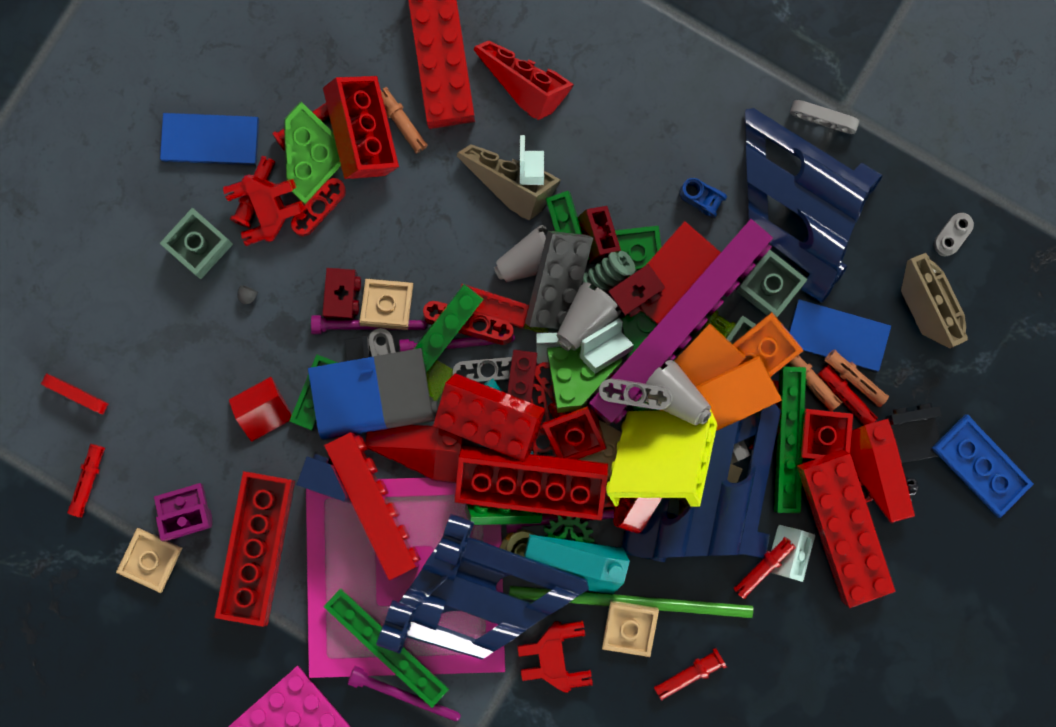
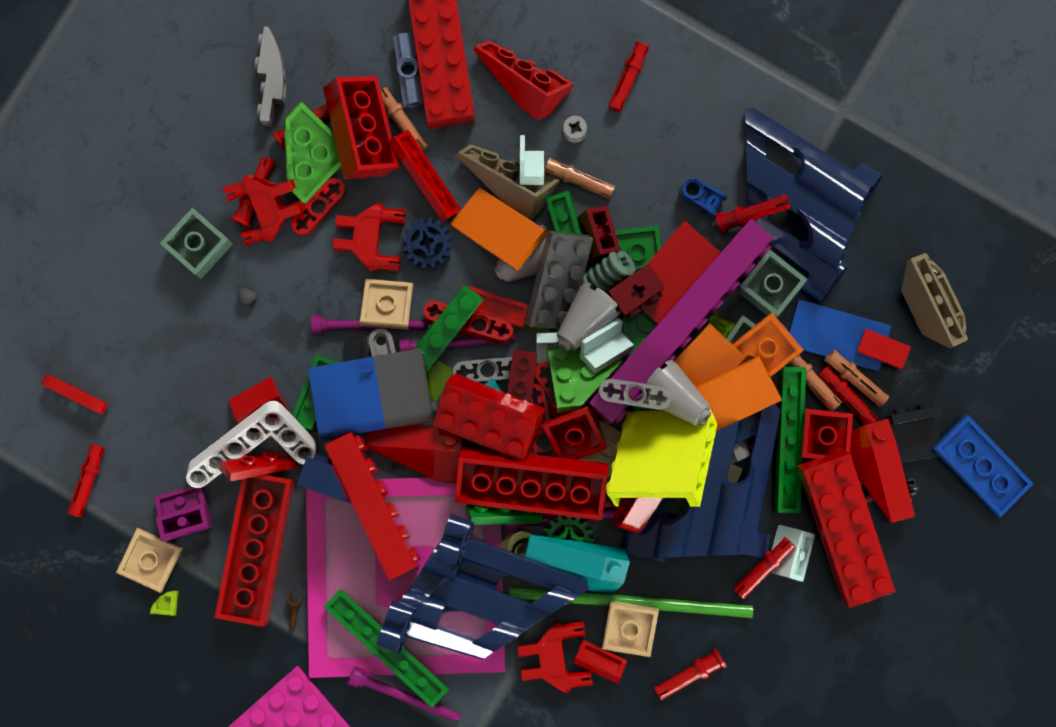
(166, 604): none -> lime tile
(209, 139): blue tile -> none
(249, 440): none -> white beam
(257, 465): none -> red plate
(272, 70): none -> light grey slope
(294, 608): none -> reddish brown hand
(335, 281): dark red brick -> none
(367, 235): none -> red connector
(406, 56): none -> sand blue piece
(425, 175): none -> red plate
(438, 241): none -> dark blue gear
(498, 229): none -> orange tile
(572, 133): none -> light grey wheel
(578, 178): none -> nougat pin
(600, 661): none -> red tile
(632, 68): none -> red pin
(742, 215): none -> red pin
(824, 116): light grey beam -> none
(883, 349): none -> red tile
(954, 233): light grey plate -> none

